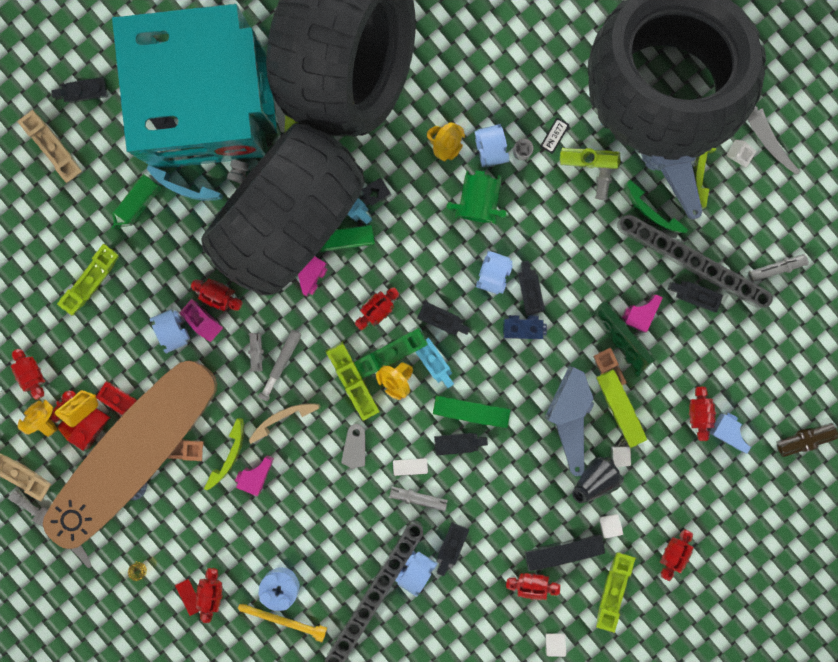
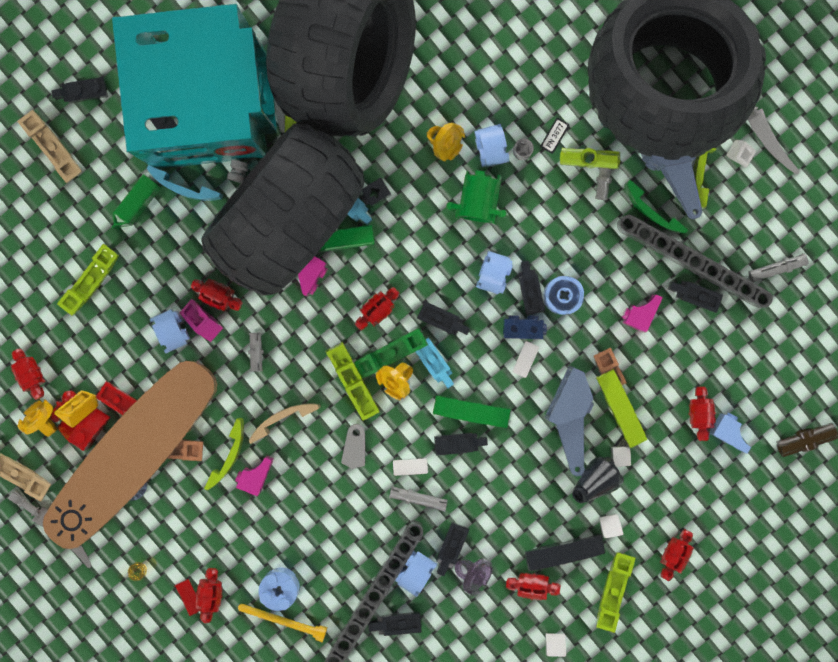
(281, 362): light grey piece -> none
(397, 624): none -> black hinge
(477, 574): none -> tile
(525, 359): none -> white sticker
(574, 295): none -> light blue brick
(624, 339): dark green wing -> none

